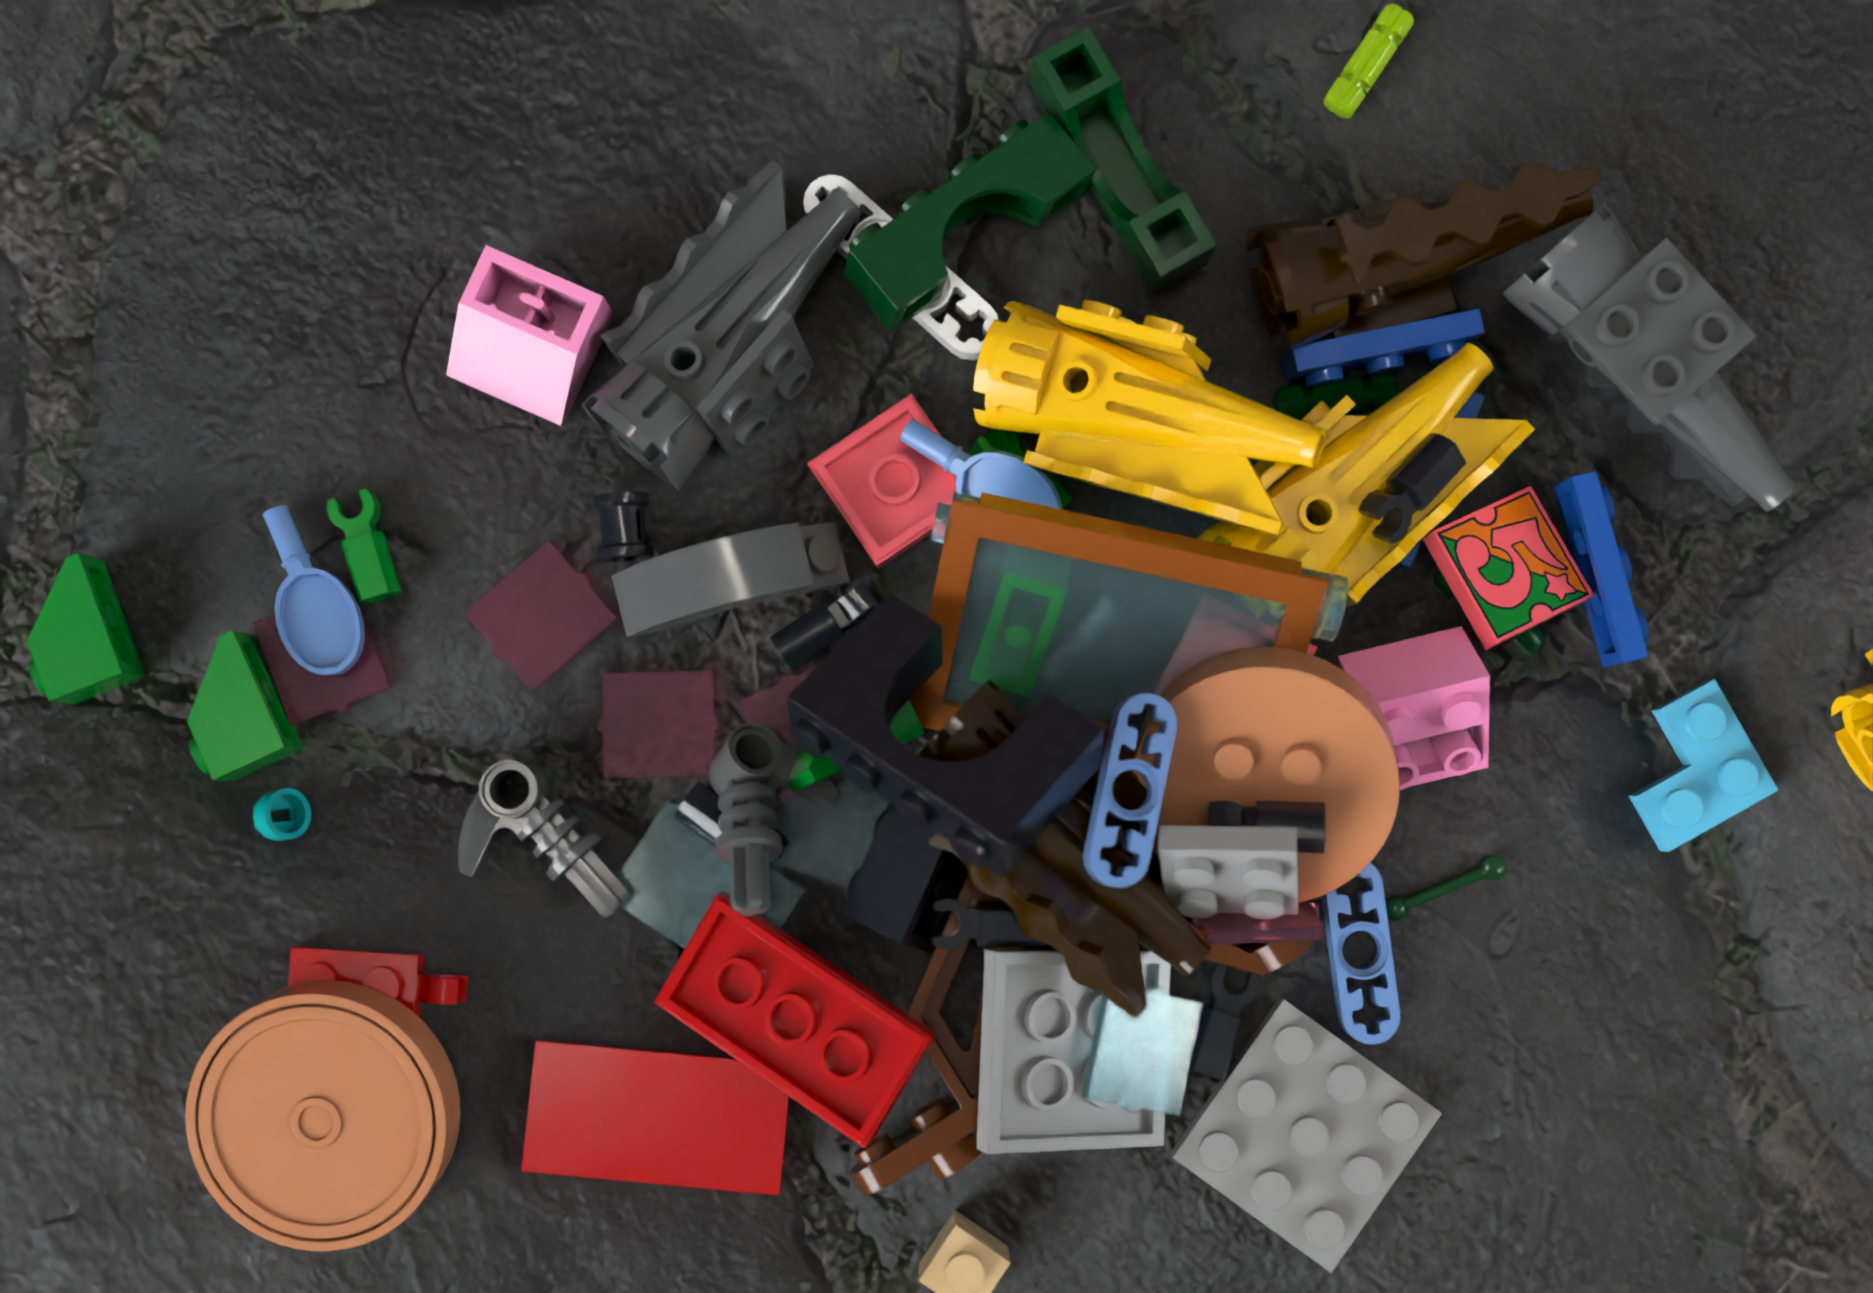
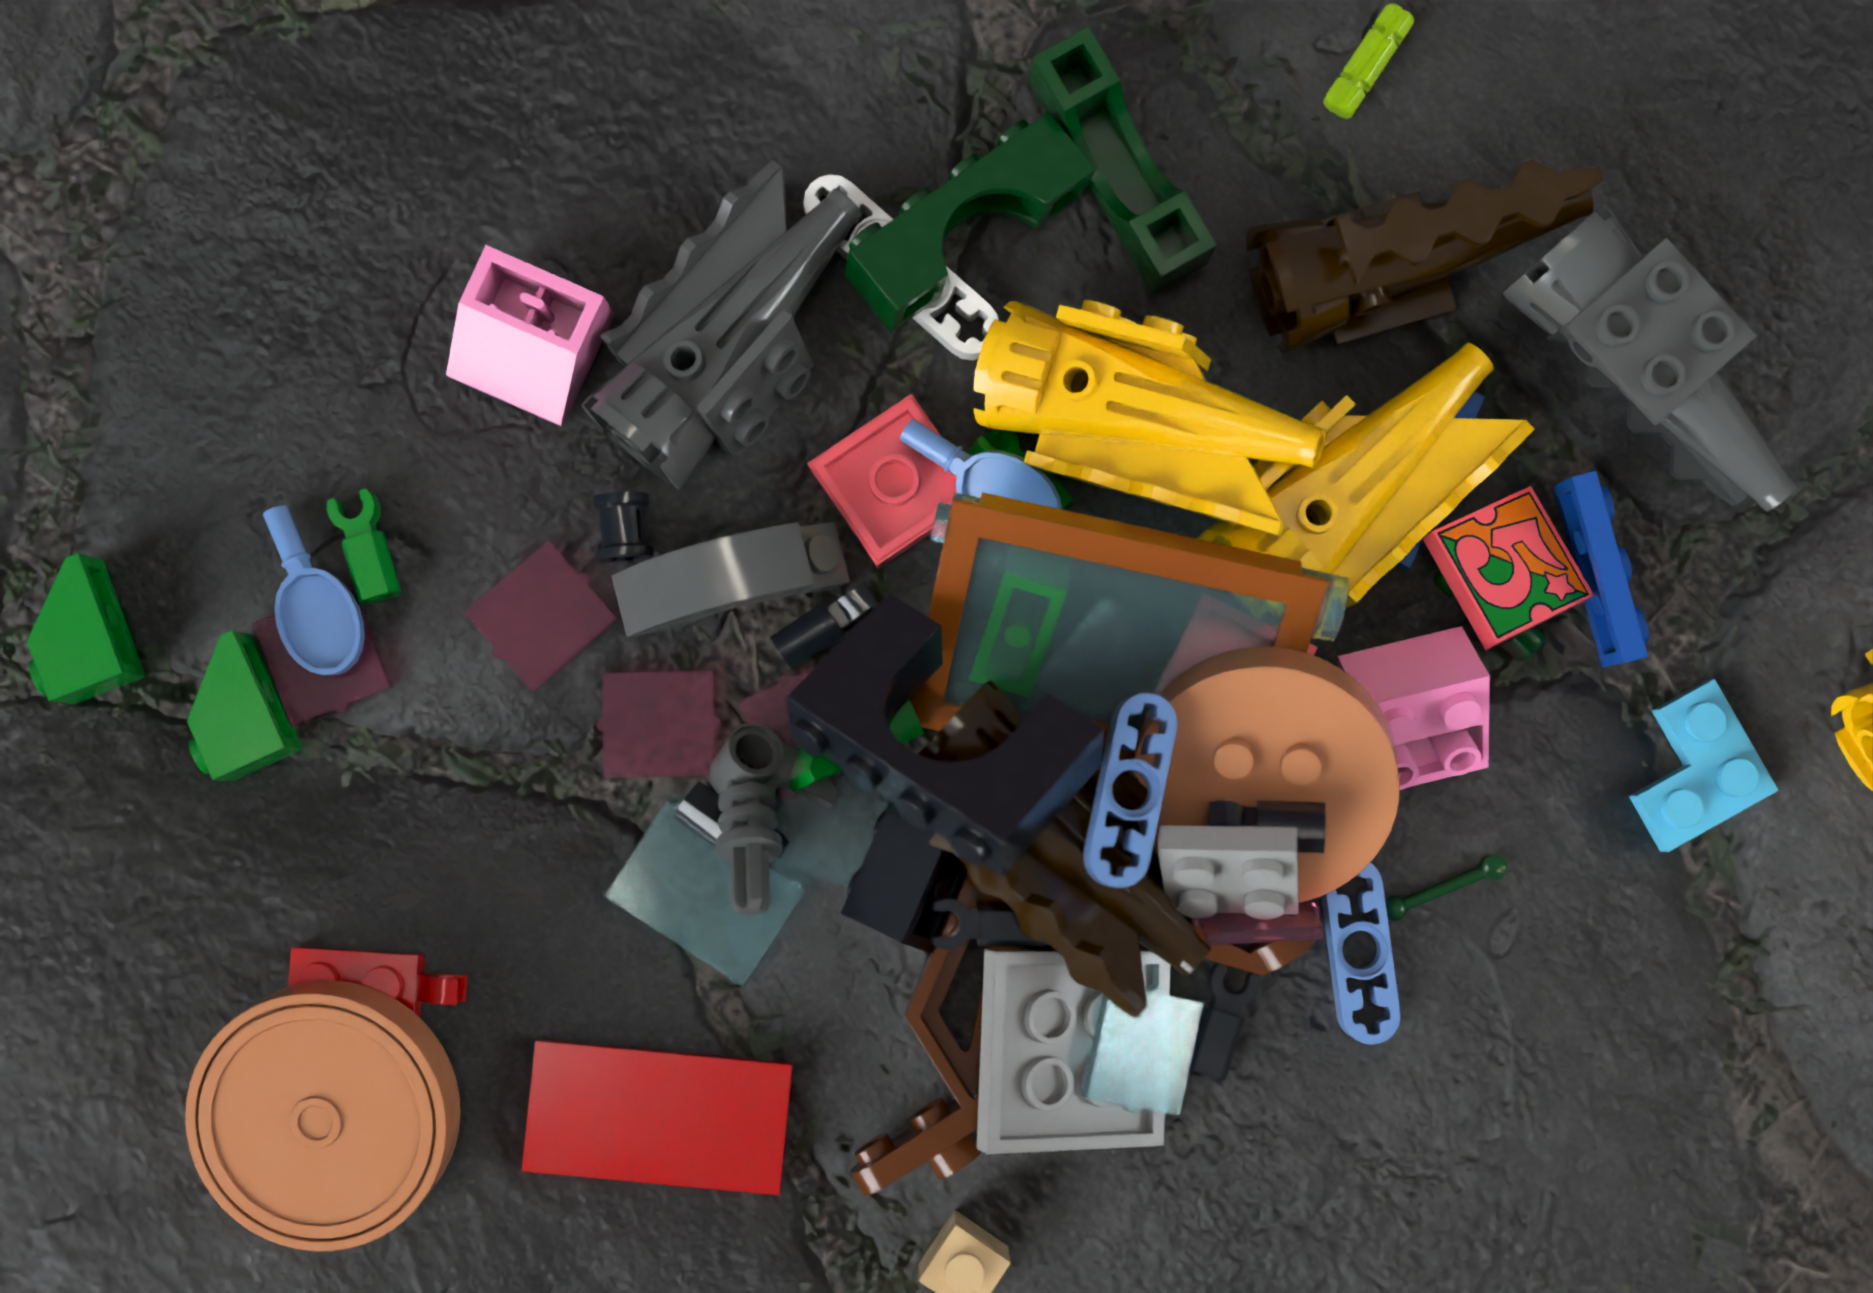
(282, 800): teal hinge -> none
(548, 827): dark grey piece -> none
(795, 1020): red tile -> none
(1305, 1134): light grey plate -> none
(1373, 393): dark green axle -> none
(1383, 348): blue plate -> none
(1412, 486): black bar -> none

